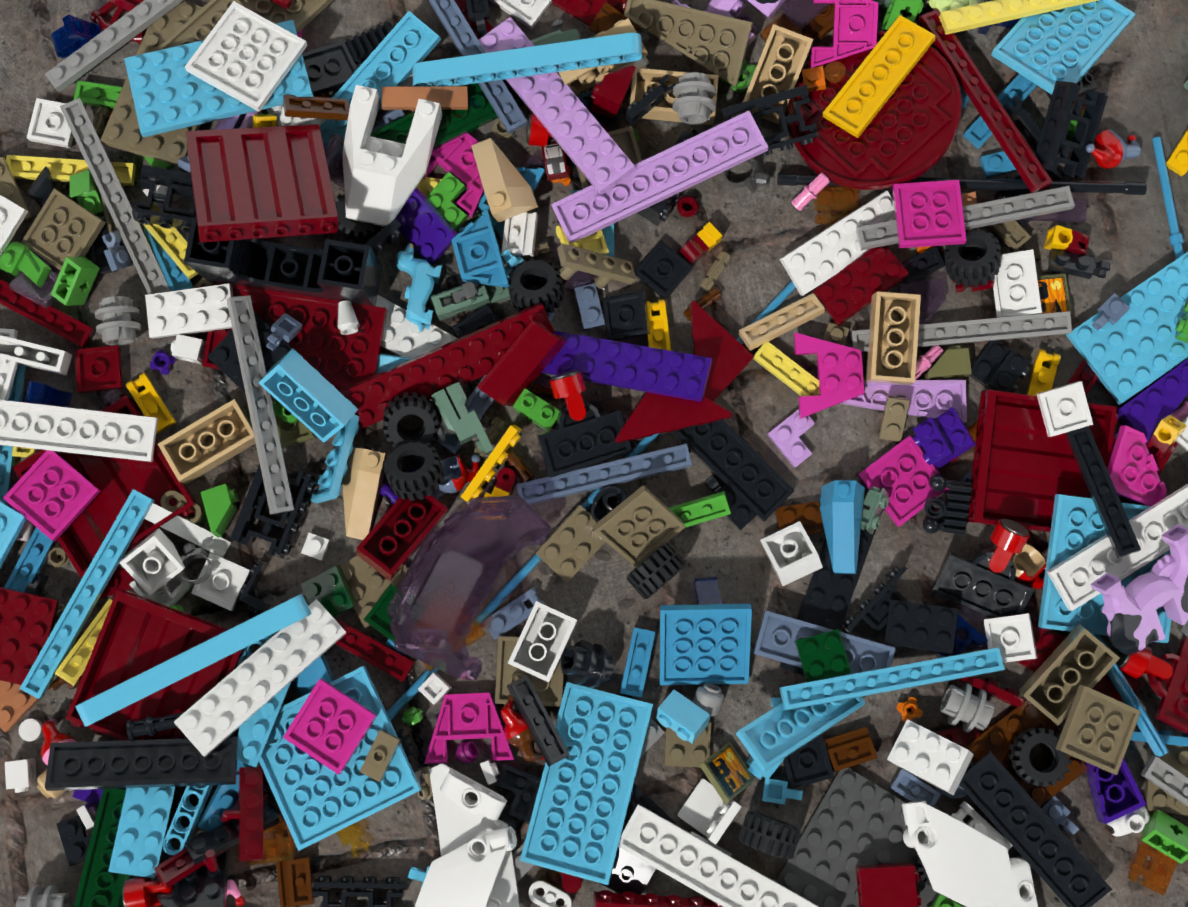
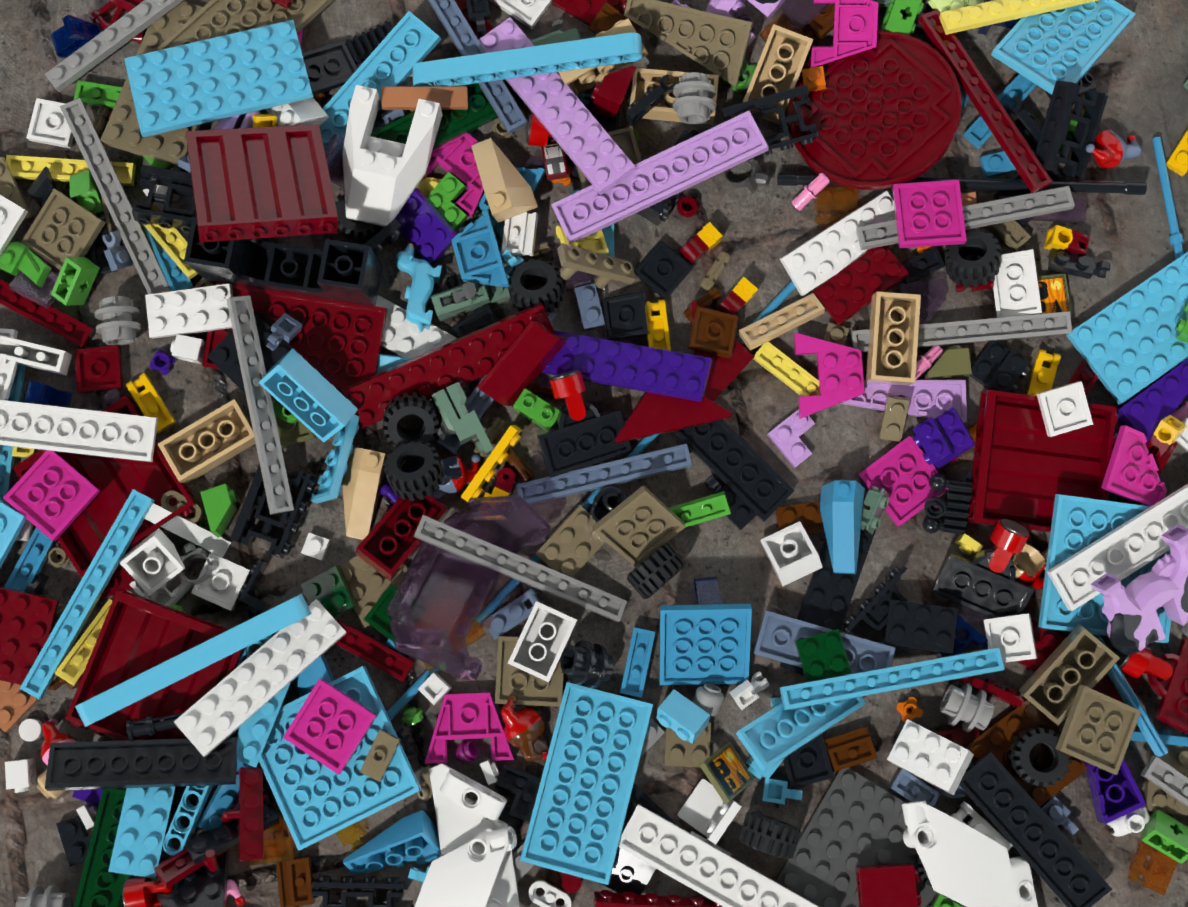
(246, 56): white plate -> none
(316, 107): reddish brown plate -> none
(347, 318): white cone -> none
(405, 841): none -> dark azure wedge
(520, 568): none -> light grey plate
(538, 720): black tile -> none
(713, 332): none -> reddish brown tile
(738, 297): none -> leg
(747, 691): none -> white plate
(834, 71): clear orange plate -> none
(879, 76): yellow plate -> none
(968, 545): none -> light yellow plate
(1103, 492): black plate -> none
(1111, 311): sand blue plate -> none

